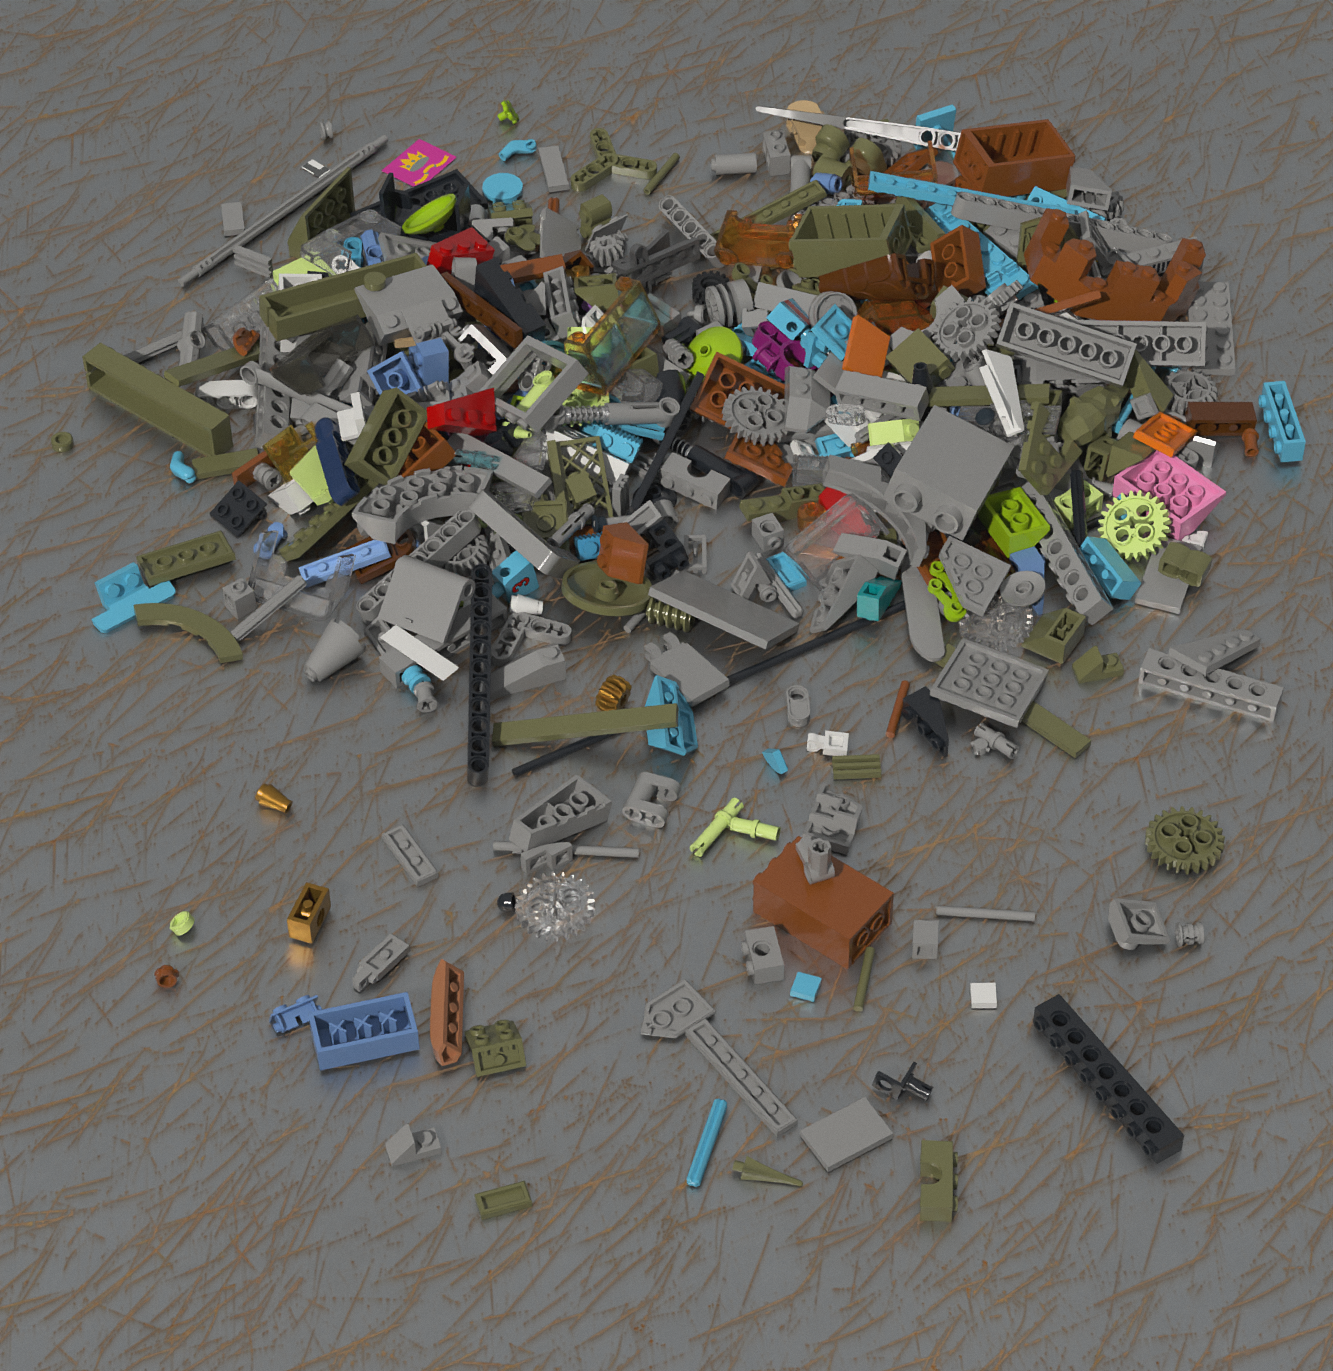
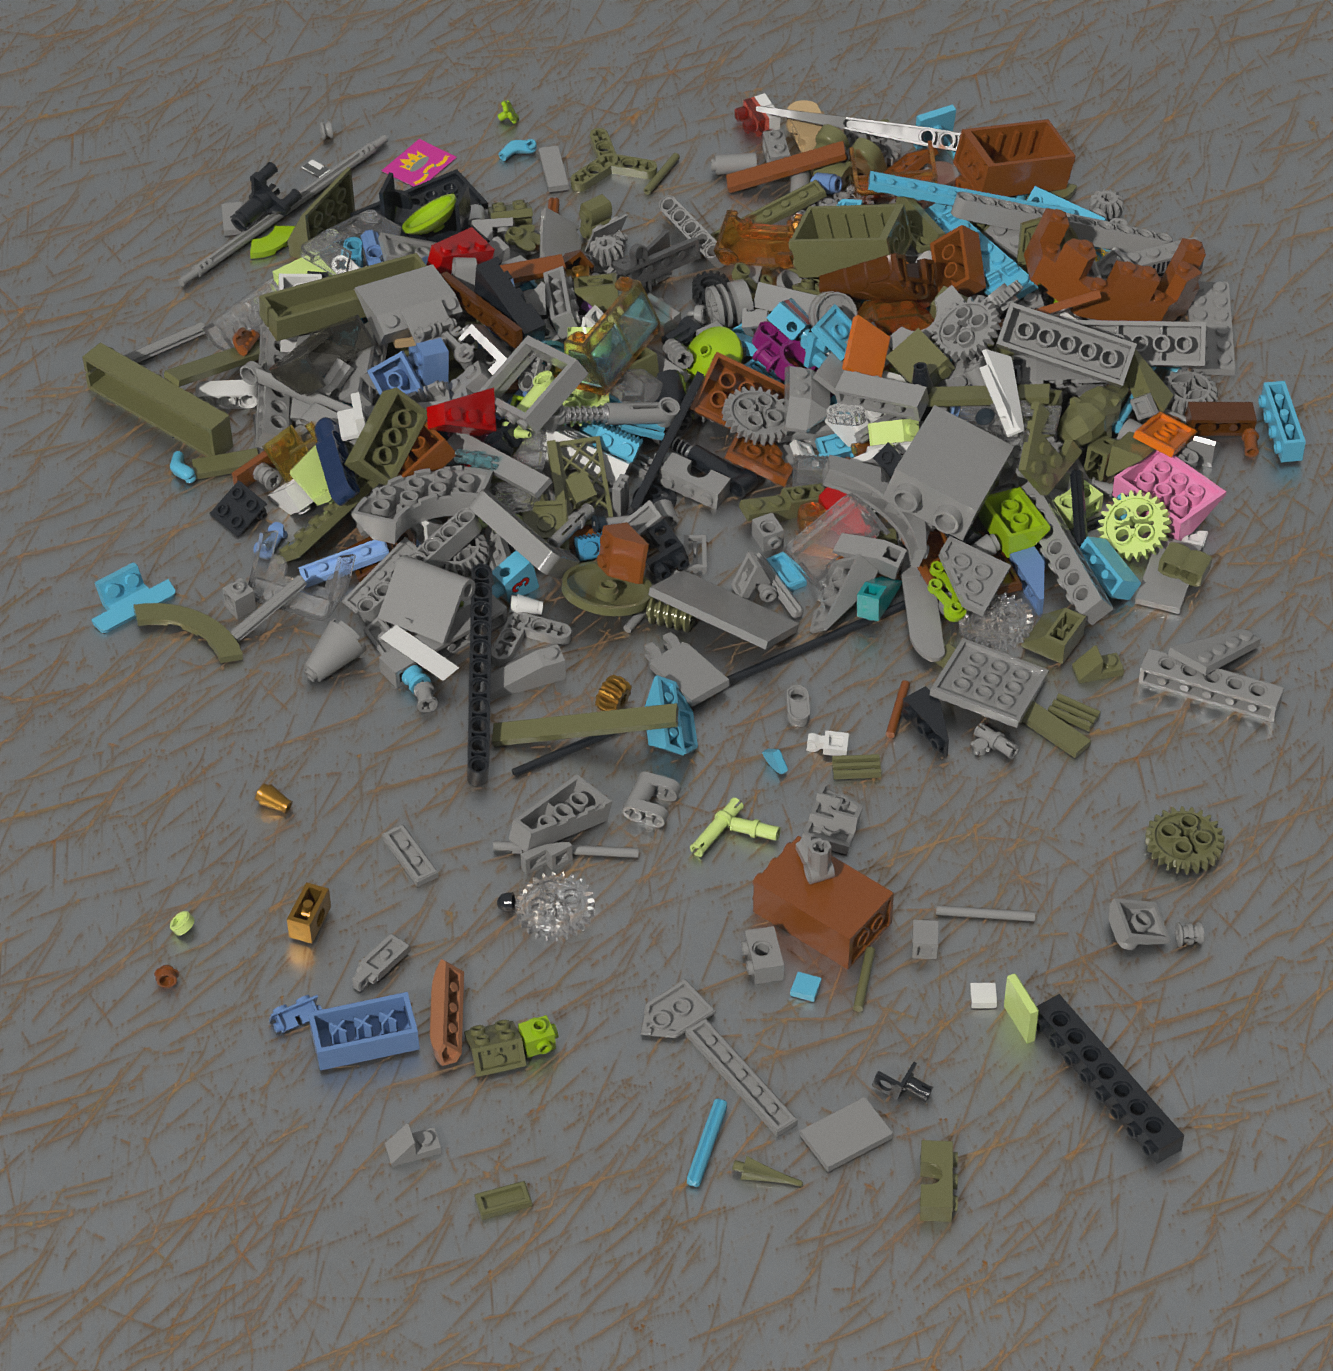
(62, 442): olive tile -> none
(185, 558): olive tile -> none
(192, 338): light grey piece -> none
(253, 261): light grey tile -> none
(263, 200): none -> black wheel
(271, 243): none -> lime tile
(374, 281): olive tile -> none
(404, 547): none -> light grey tile
(502, 188): medium azure tile -> none
(538, 1036): none -> lime brick
(757, 121): none -> clear red hips
(786, 166): none -> dark orange tile
(987, 544): none -> light grey cone
(1021, 1008): none -> yellowish green tile
(1022, 588): light grey dish -> none
(1075, 709): none -> olive tile
(1087, 189): light grey slope -> none
(1092, 235): light grey wing -> none

